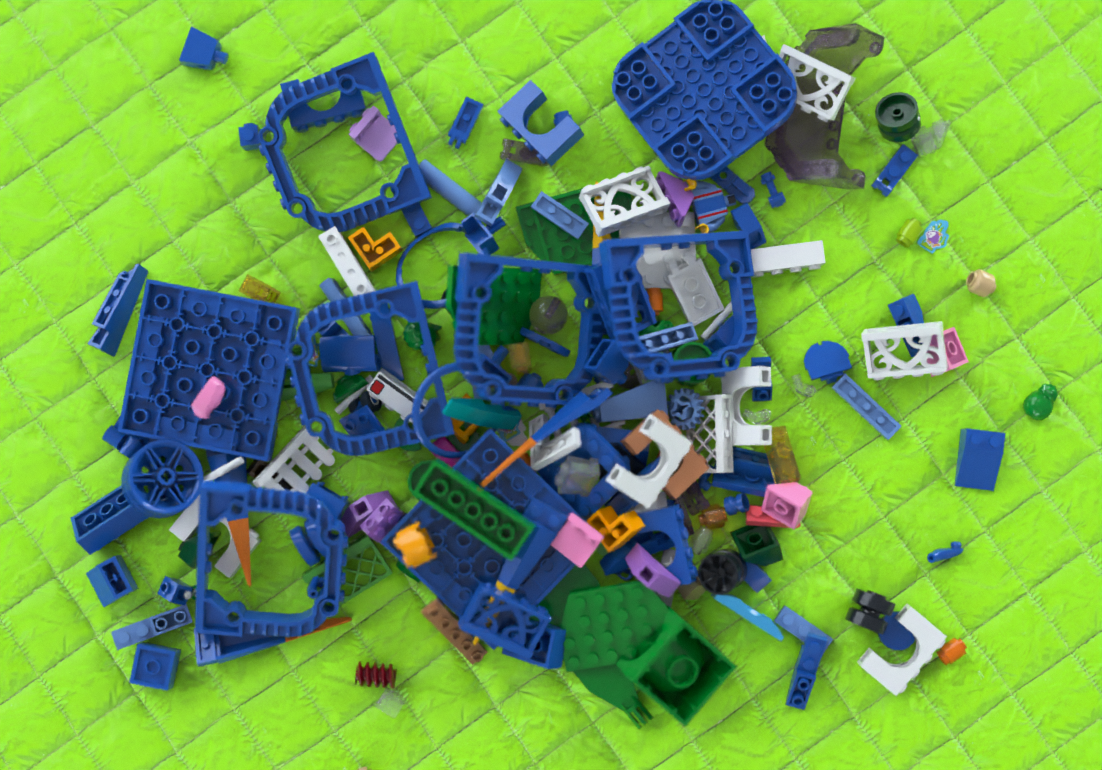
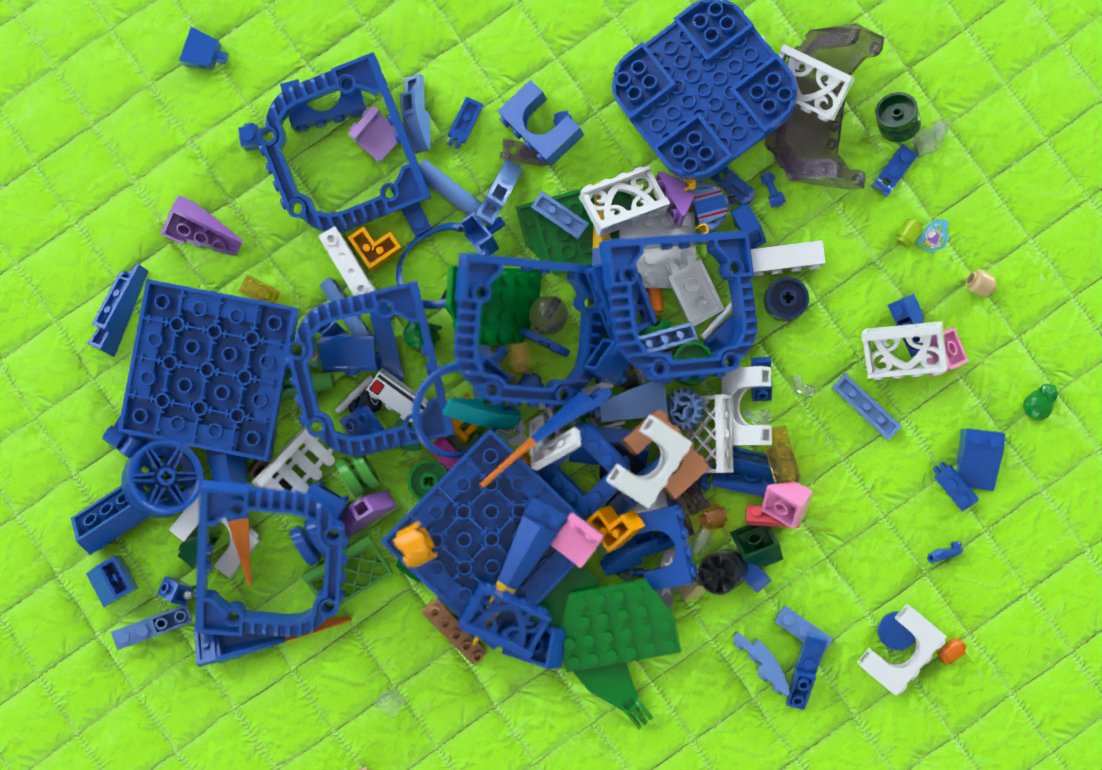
(155, 666): blue container -> none
(194, 225): none -> medium lavender wedge
(209, 398): bright pink piece -> none
(224, 469): white piece -> none
(312, 588): blue arm -> none
(348, 385): green tile -> none
(356, 472): none -> bright green wheel
(375, 675): dark red piece -> none
(382, 520): medium lavender plate -> none
(413, 113): none -> medium blue slope
(474, 509): green brick -> none
(577, 476): clear hips -> none
(651, 572): medium lavender slope -> none
(679, 669): green piece -> none
(736, 504): blue wheel -> none
(750, 614): dark azure slope -> none
(768, 666): none -> medium blue slope
(797, 299): none -> dark blue wheel
(826, 361): blue piece -> none
(871, 607): black wheel -> none
(955, 486): none -> blue hinge

